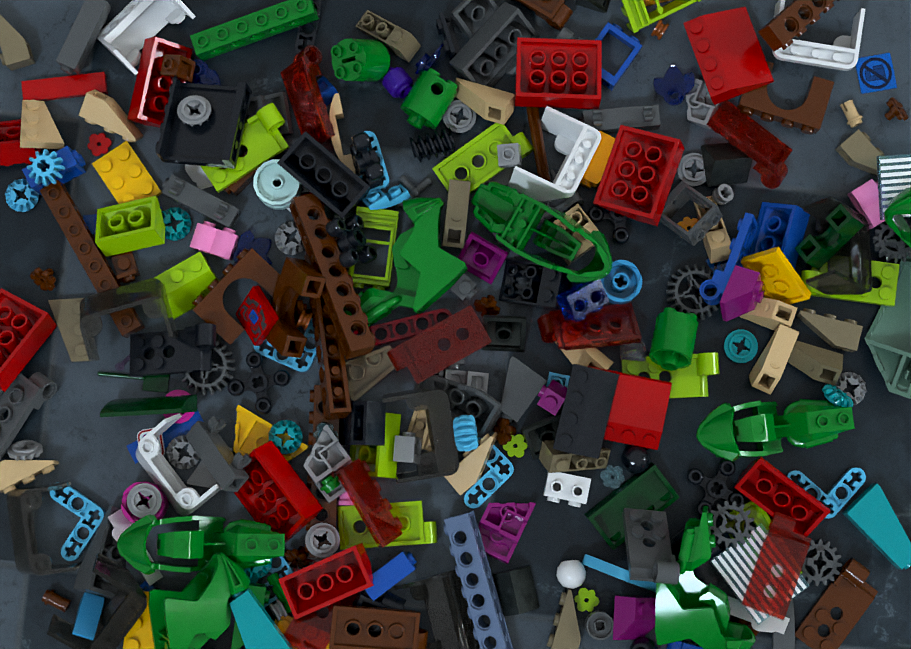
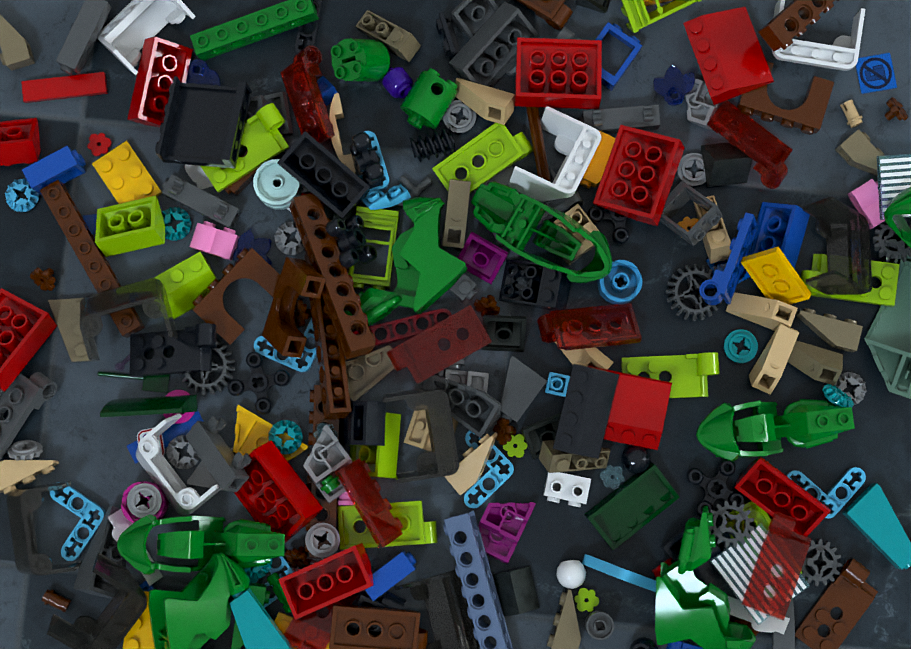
(38, 127): tan wing -> none
(51, 173): medium azure gear -> none
(88, 615): dark azure slope -> none
(106, 112): tan slope -> none
(125, 267): reddish brown bracket -> none
(178, 66): reddish brown bracket -> none
(194, 102): light grey gear -> none
(257, 315): red tile -> none
(278, 610): light grey bush -> none
(304, 320): dark orange bush -> none
(407, 448): light grey brick -> none
(427, 61): clear blue plate -> none
(465, 433): medium azure gear -> none
(509, 155): light grey brick -> none
(552, 397): magenta brick -> none
(581, 296): clear blue brick -> none
(633, 351): clear slope -> none
(633, 617): magenta slope -> none
(649, 563): dark grey hinge -> none
(660, 29): dark orange bush -> none
(673, 339): green cylinder -> none
(718, 197): light grey bush -> none
(741, 293): magenta slope -> none
(819, 249): dark green arch -> none

